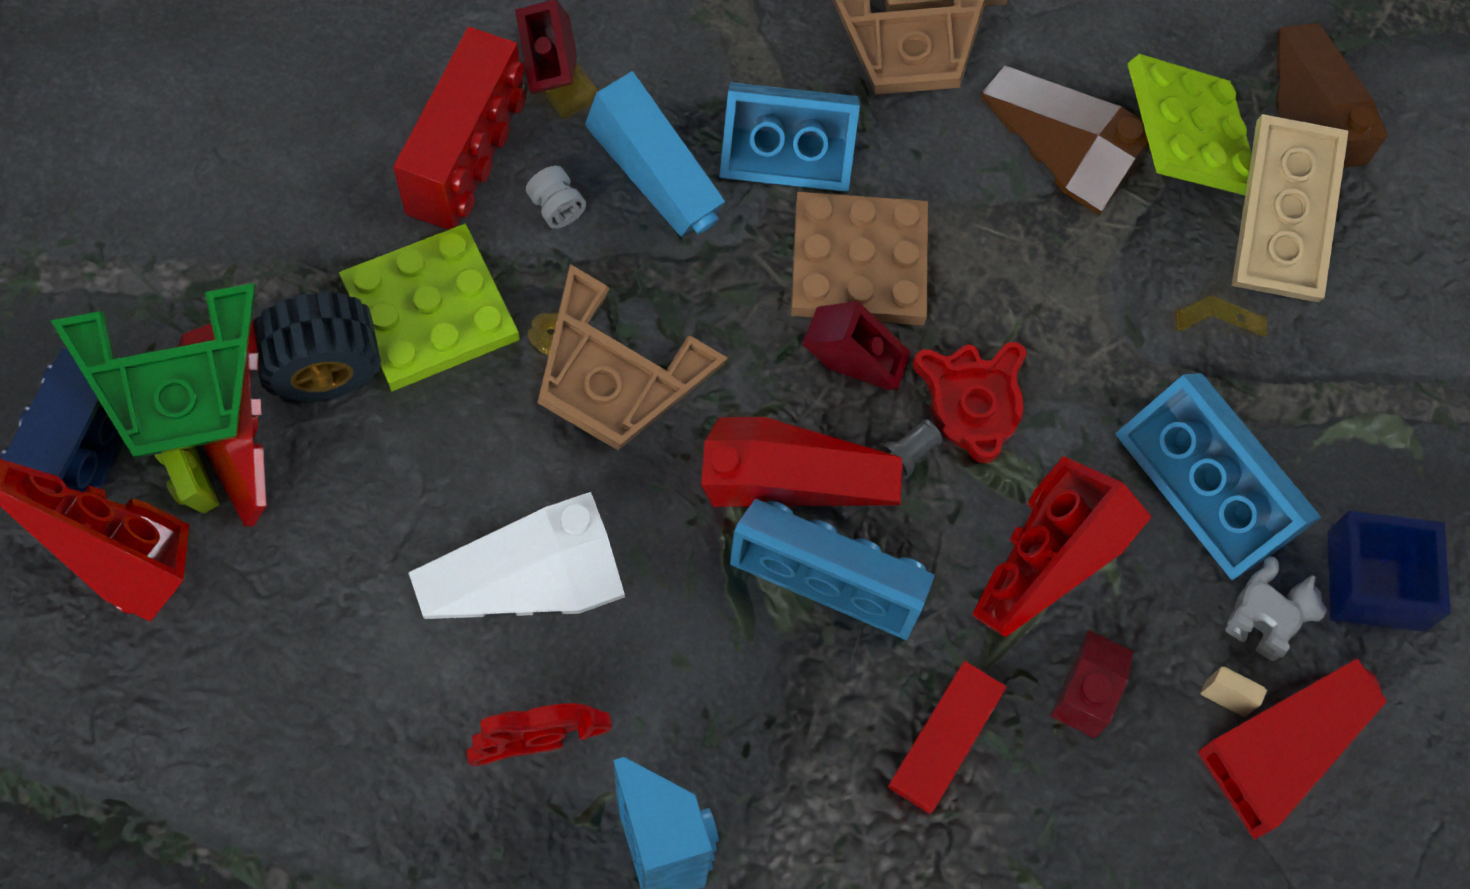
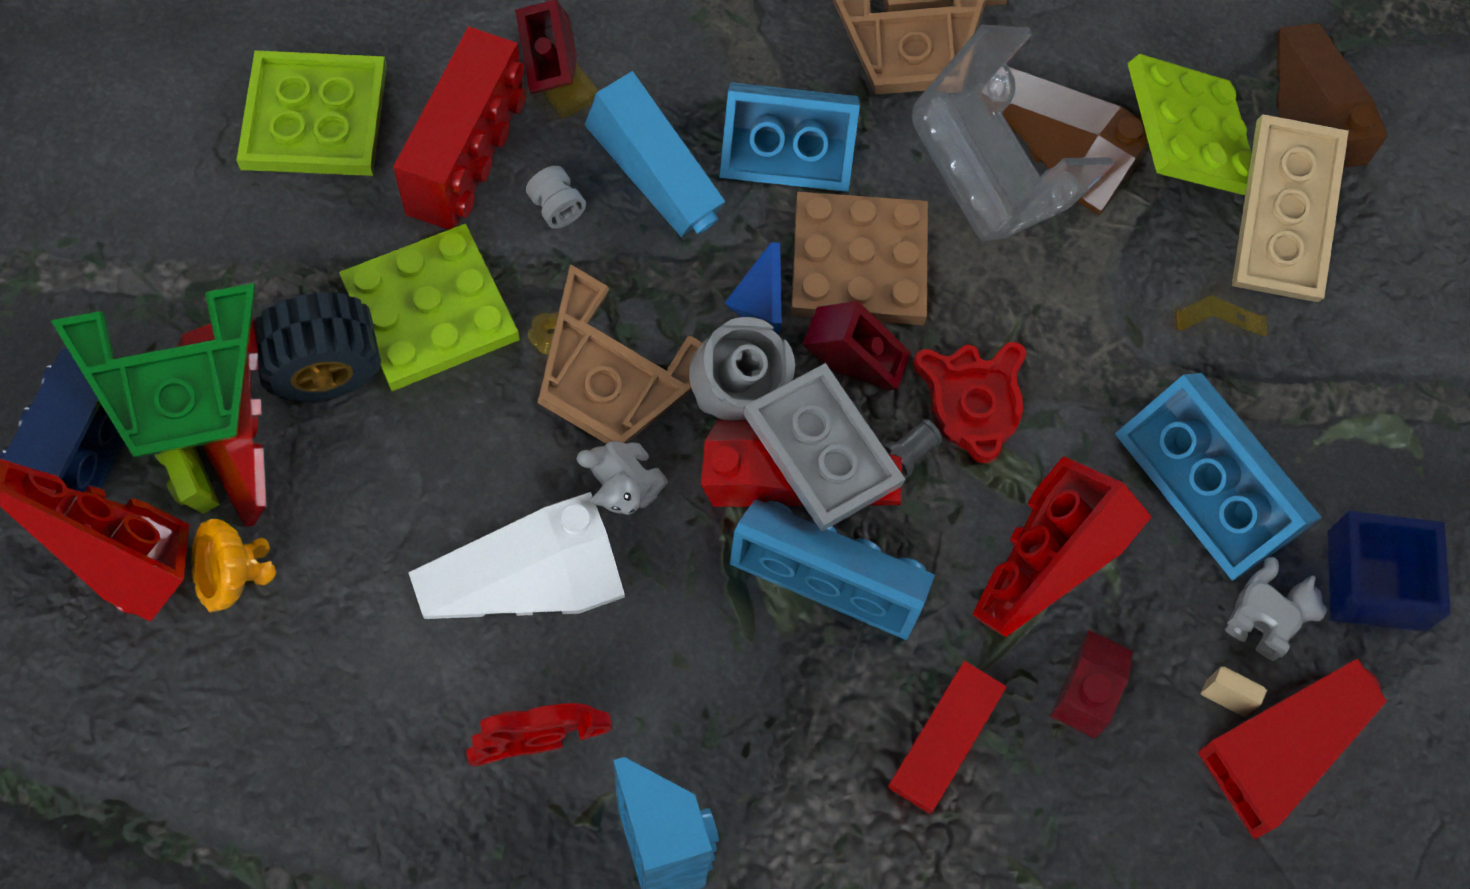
(225, 564): none -> light orange hair
(312, 113): none -> lime plate
(622, 477): none -> light grey animal
(757, 351): none -> light grey brick
(760, 290): none -> blue slope
(823, 446): none -> light grey plate
(979, 152): none -> clear windscreen

